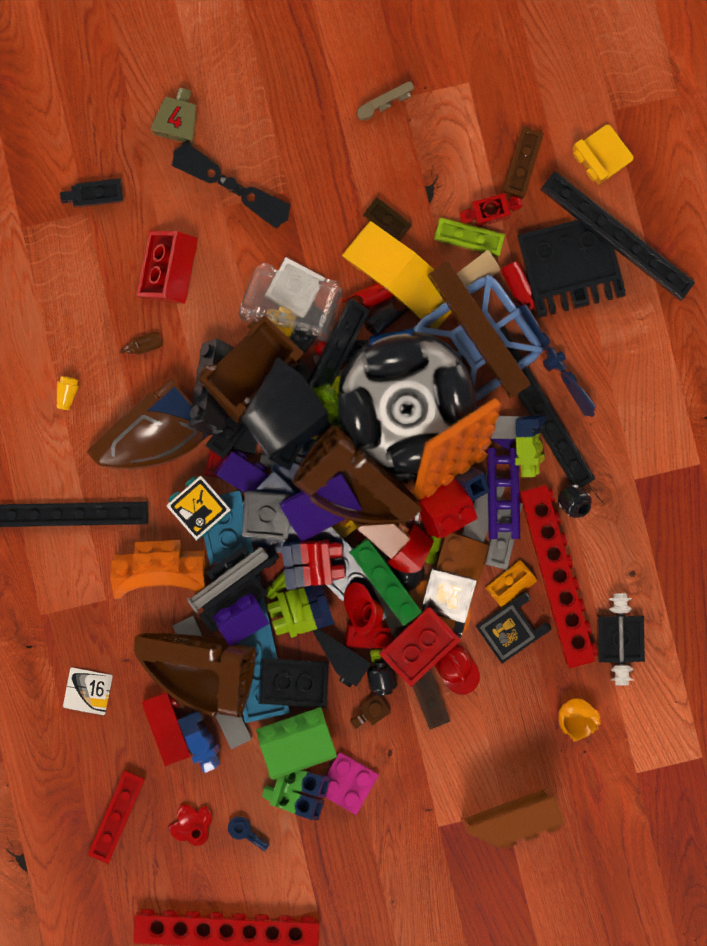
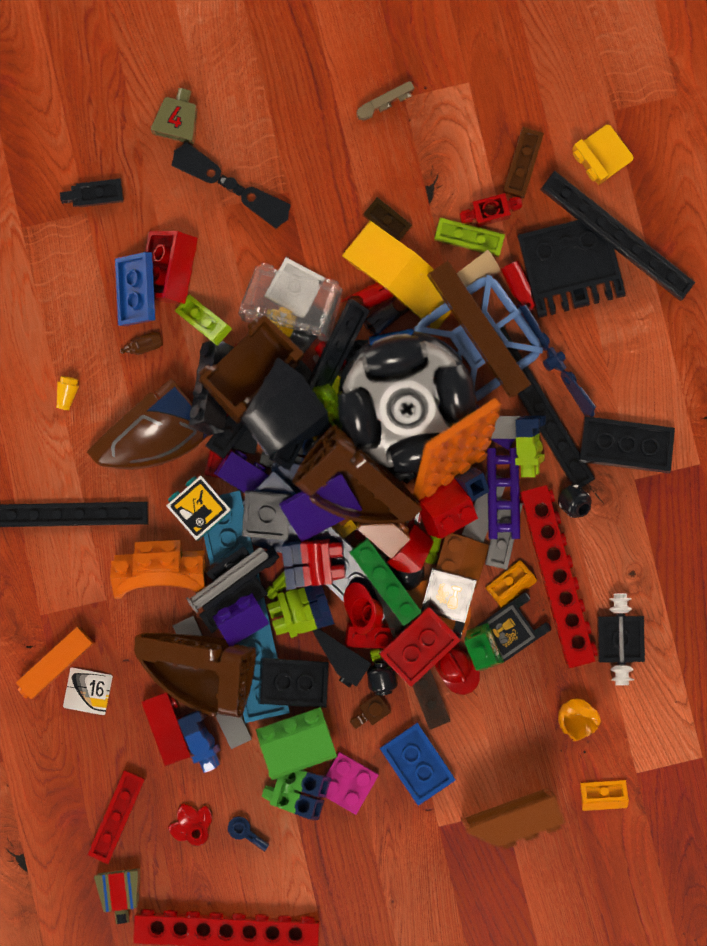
(54, 663): none -> orange brick
(119, 892): none -> torso
(135, 289): none -> blue plate
(203, 320): none -> lime tile
(417, 764): none -> blue plate
(482, 647): none -> green torso
(604, 795): none -> light orange slope
(627, 444): none -> black plate

